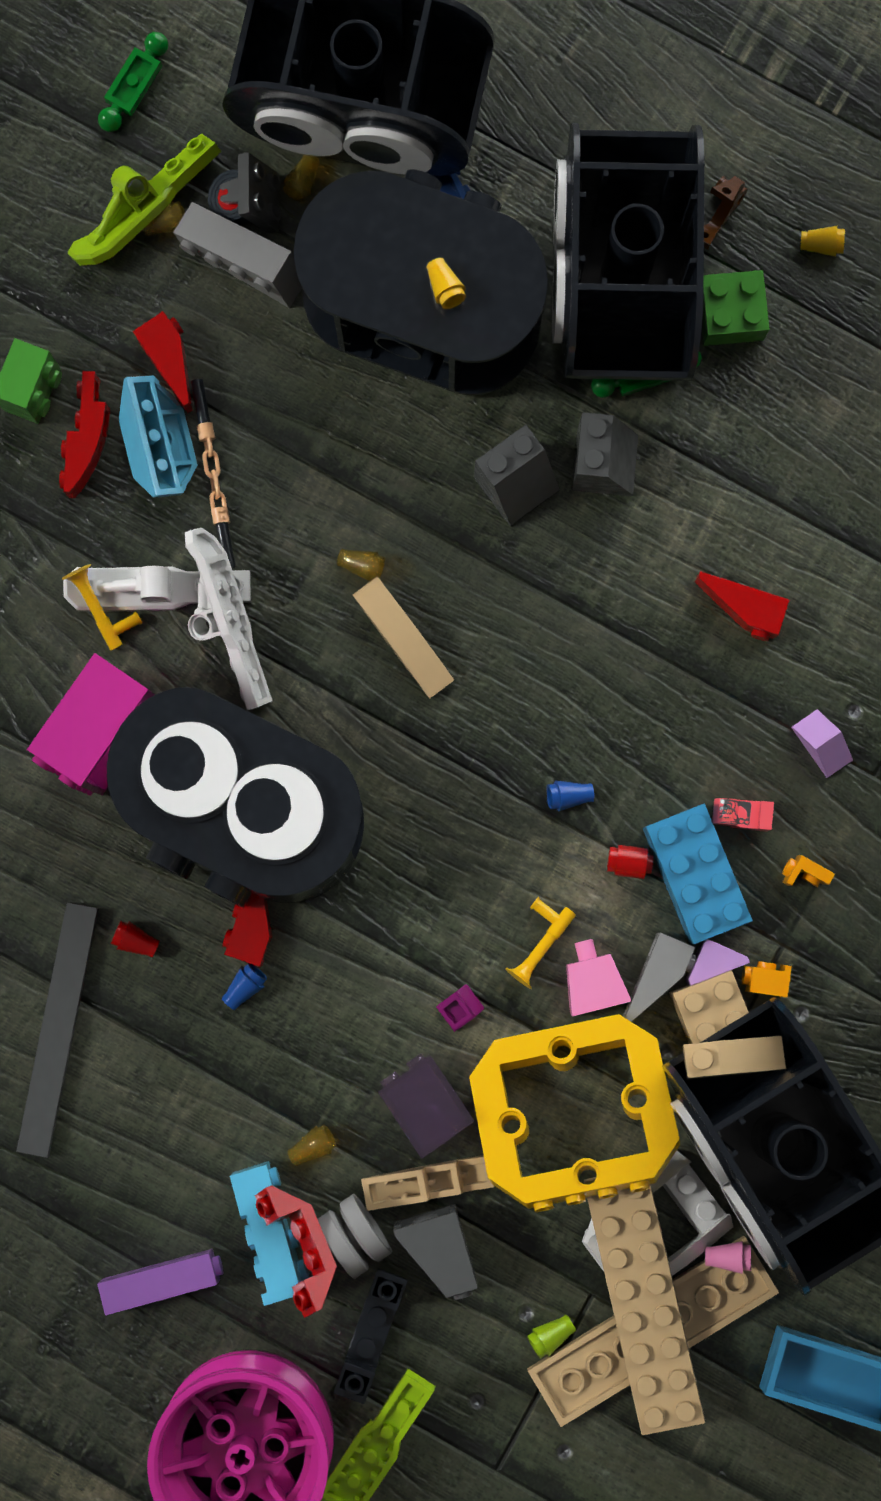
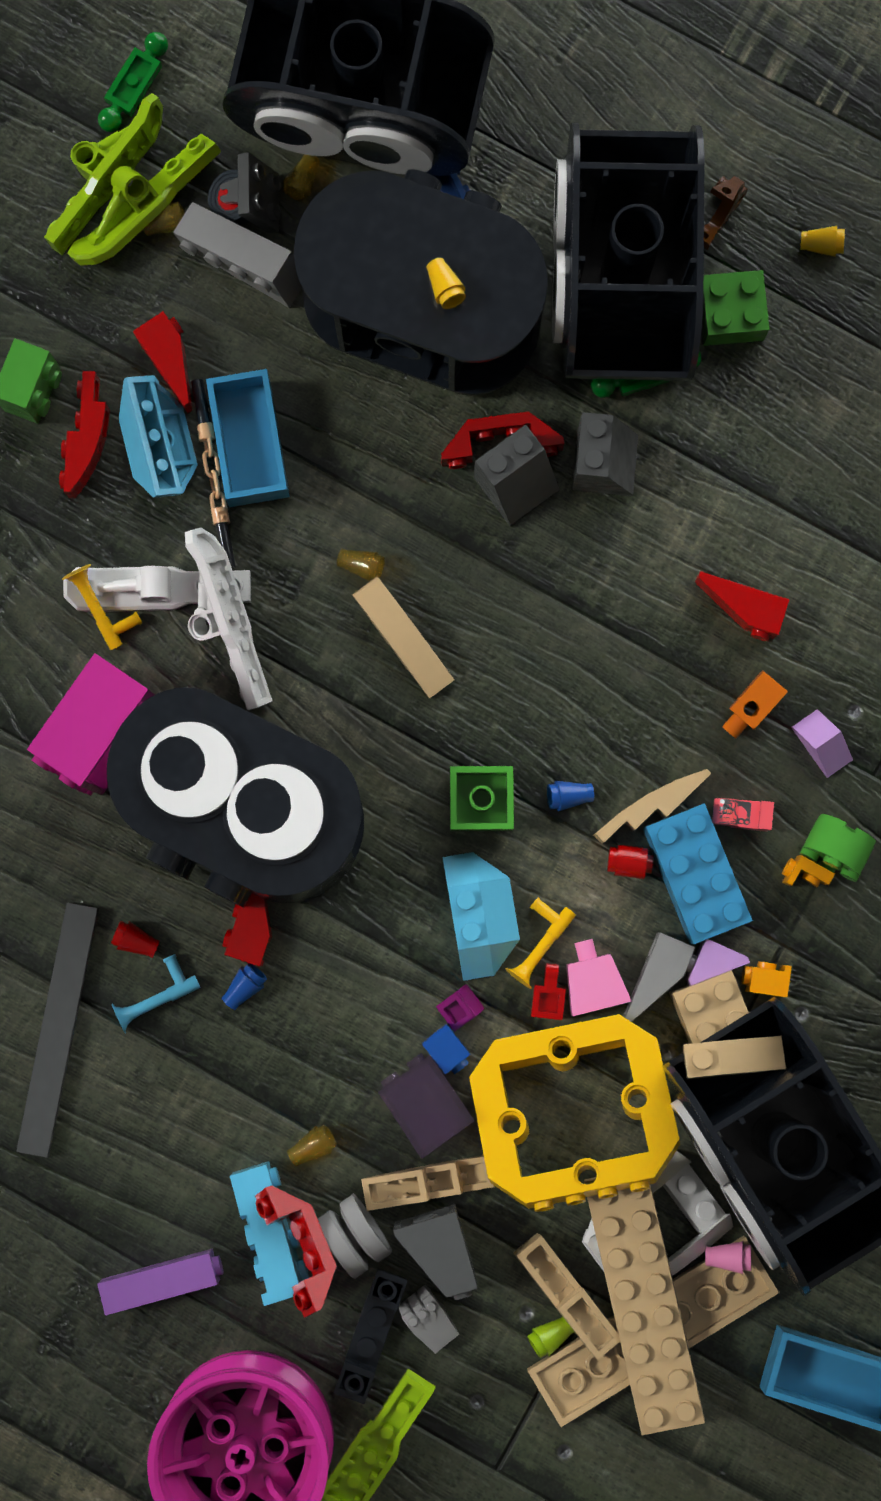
(116, 150): none -> lime piece
(181, 988): none -> medium azure piece
(247, 438): none -> dark azure piece
(428, 1319): none -> light grey hand
(447, 1050): none -> blue brick
(459, 450): none -> red slope
(481, 798): none -> bright green brick
(481, 914): none -> medium azure wedge
(548, 998): none -> red plate
(567, 1296): none -> tan slope
(661, 800): none -> tan slope
(764, 693): none -> orange torso
(838, 846): none -> bright green brick

